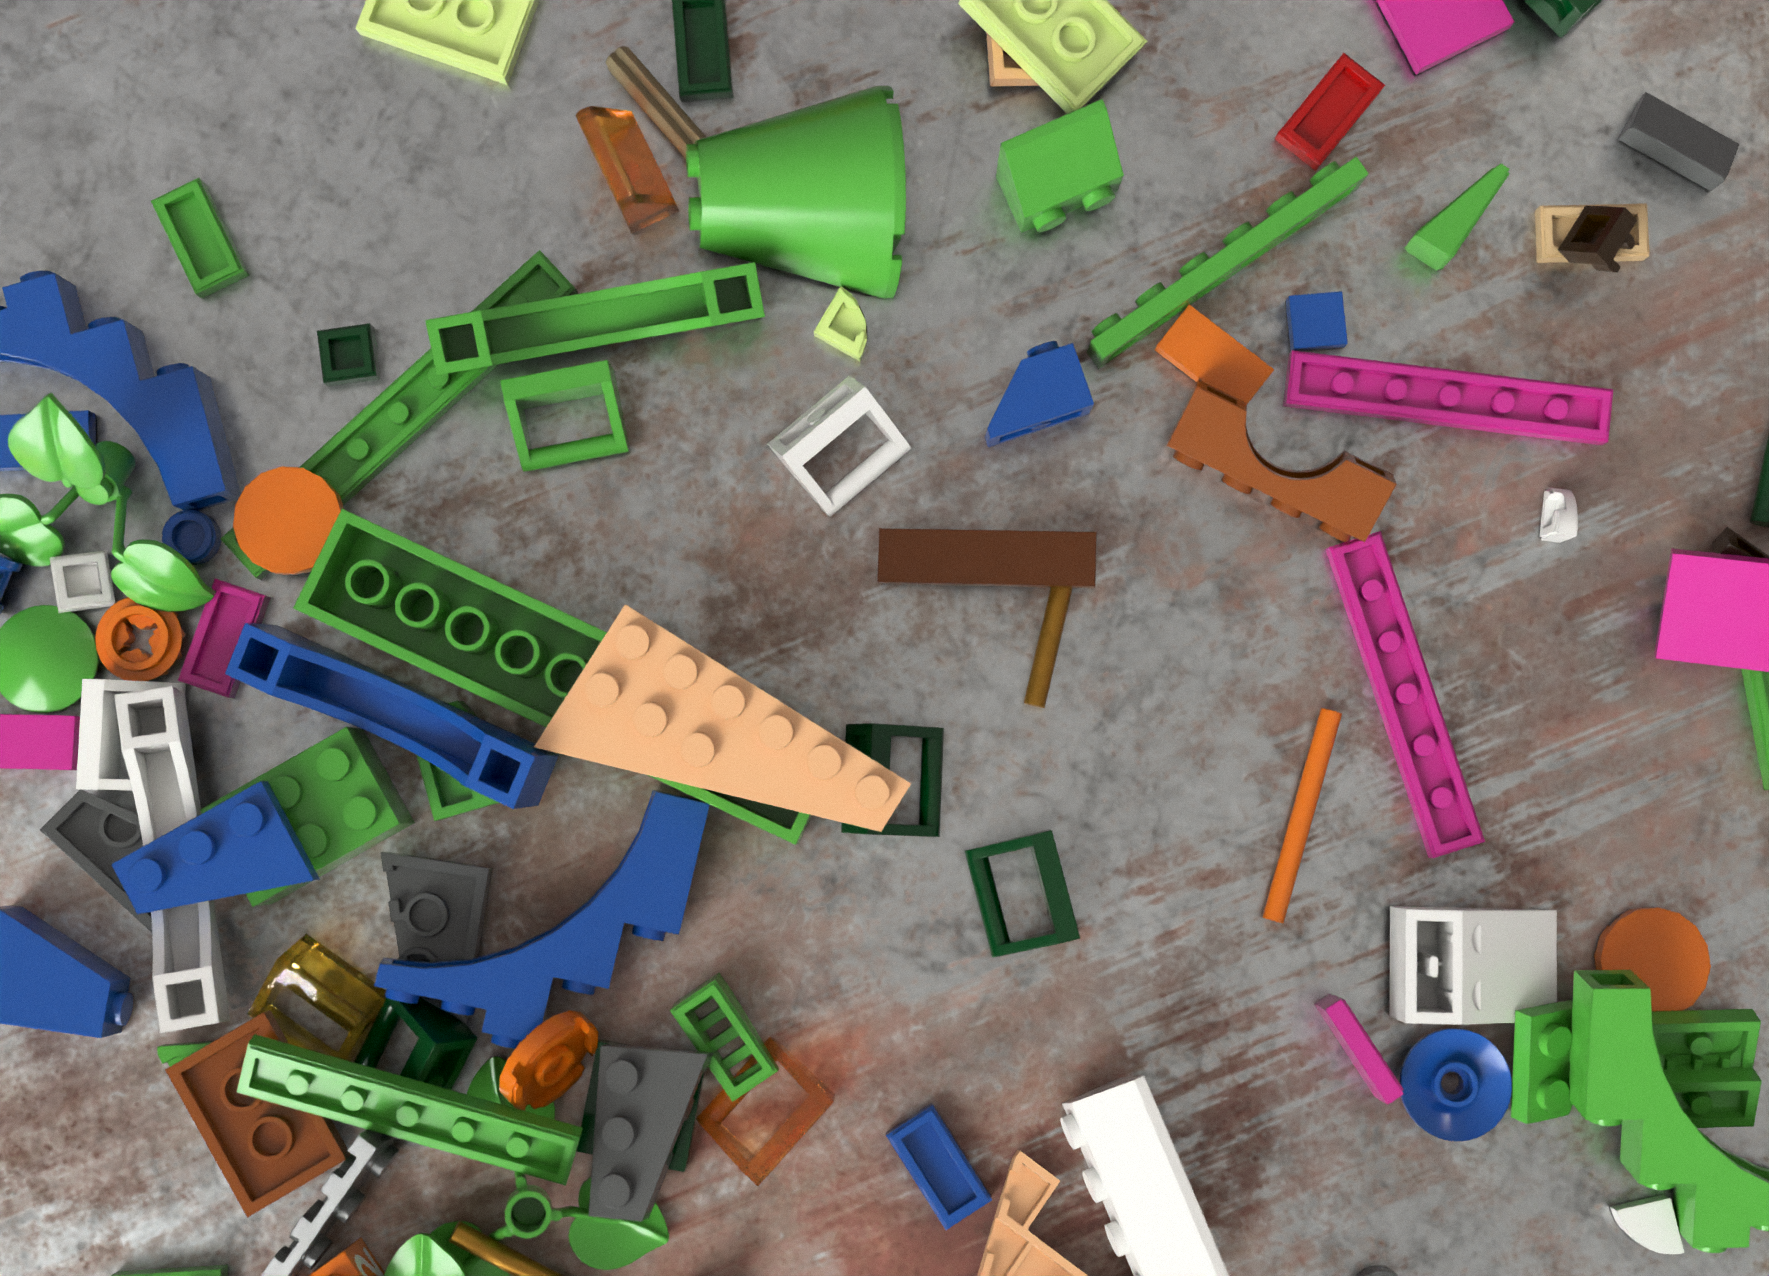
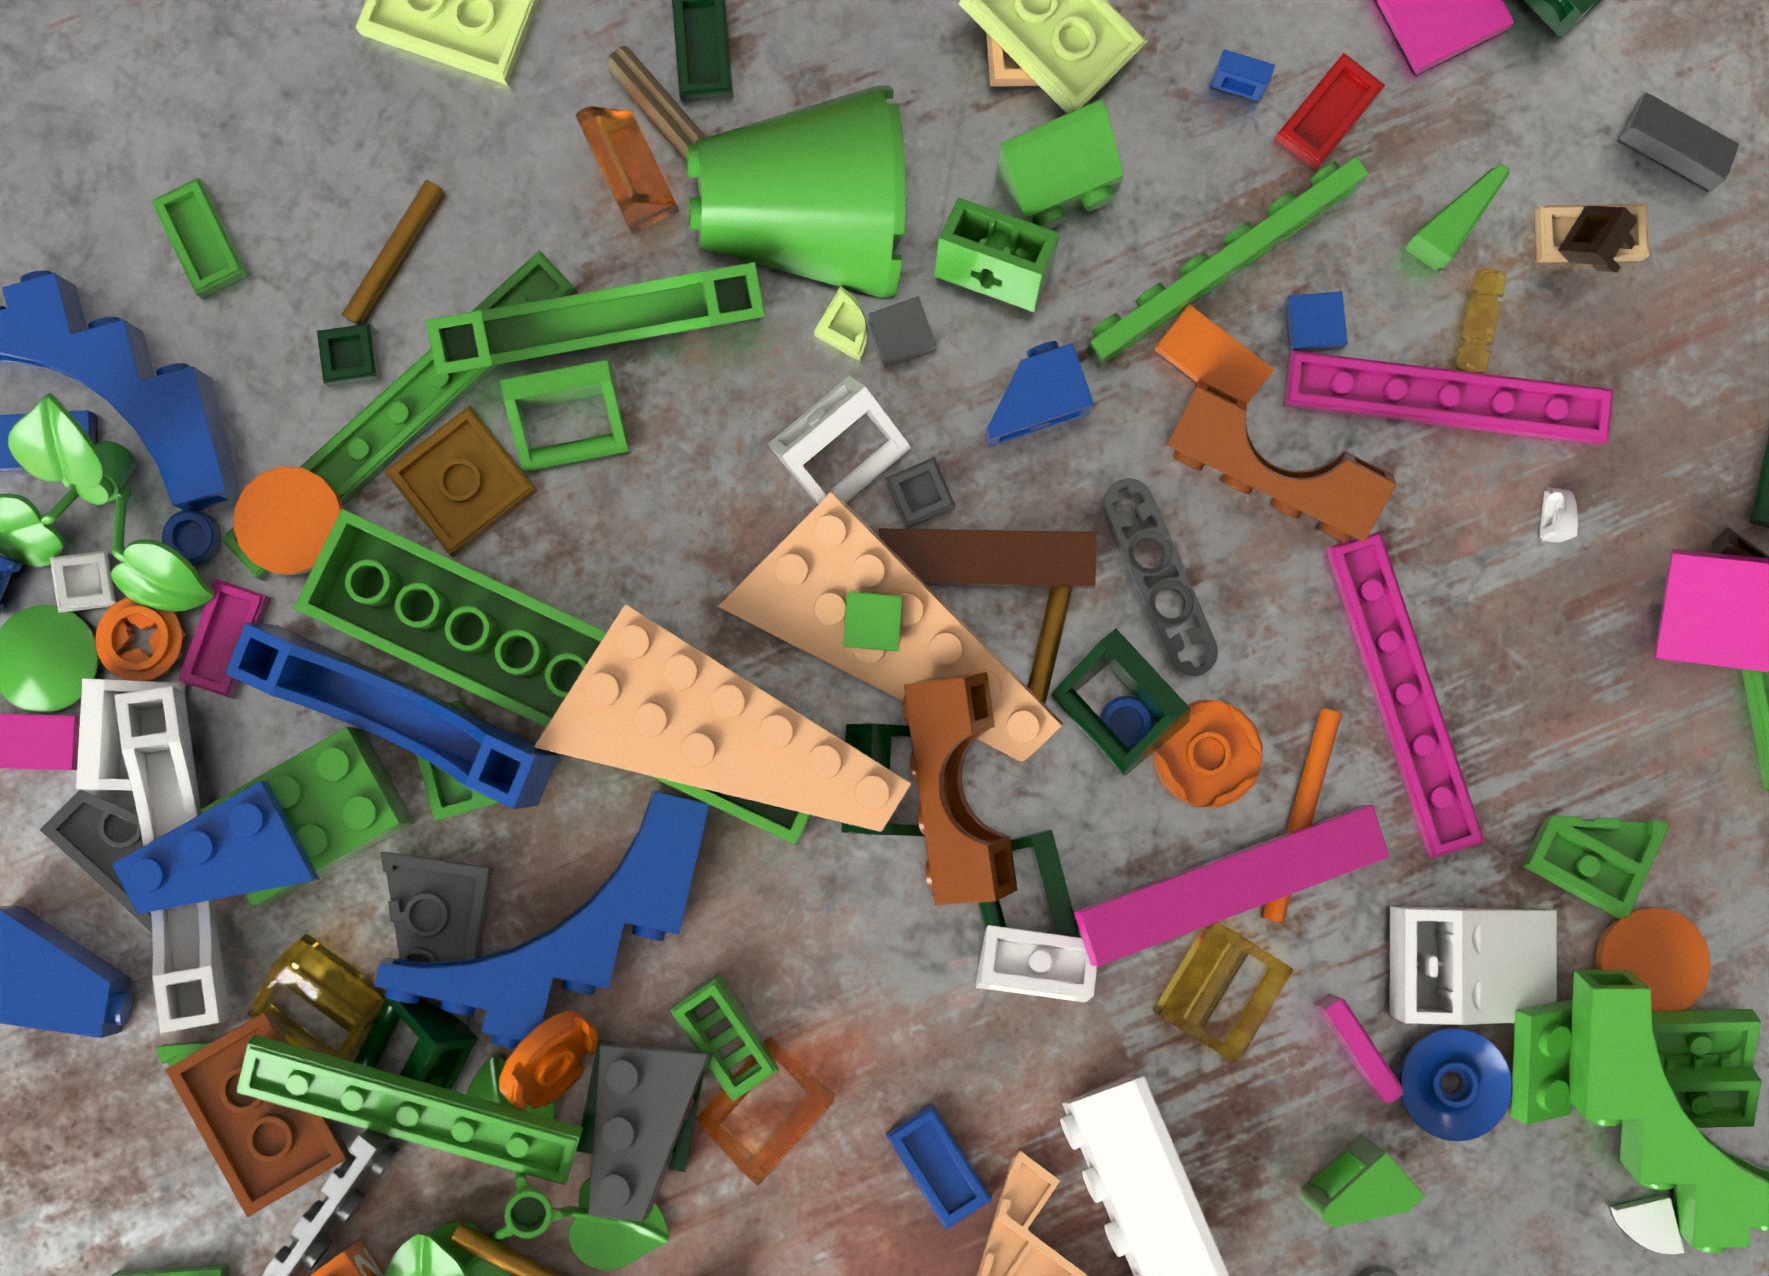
(393, 252): none -> pearl gold bar
(461, 481): none -> pearl gold tile
(802, 600): none -> light nougat wing
(873, 620): none -> bright green tile
(902, 331): none -> dark grey tile
(920, 493): none -> dark grey tile
(964, 854): none -> dark orange arch
(996, 254): none -> bright green brick
(1036, 964): none -> white tile
(1127, 719): none -> blue tile
(1142, 681): none -> dark green tile
(1167, 575): none -> dark grey beam
(1204, 981): none -> clear yellow tile
(1211, 757): none -> orange tile
(1230, 885): none -> dark pink tile
(1242, 75): none -> blue tile
(1360, 1186): none -> bright green tile
(1481, 320): none -> clear yellow axle
(1597, 858): none -> bright green wing

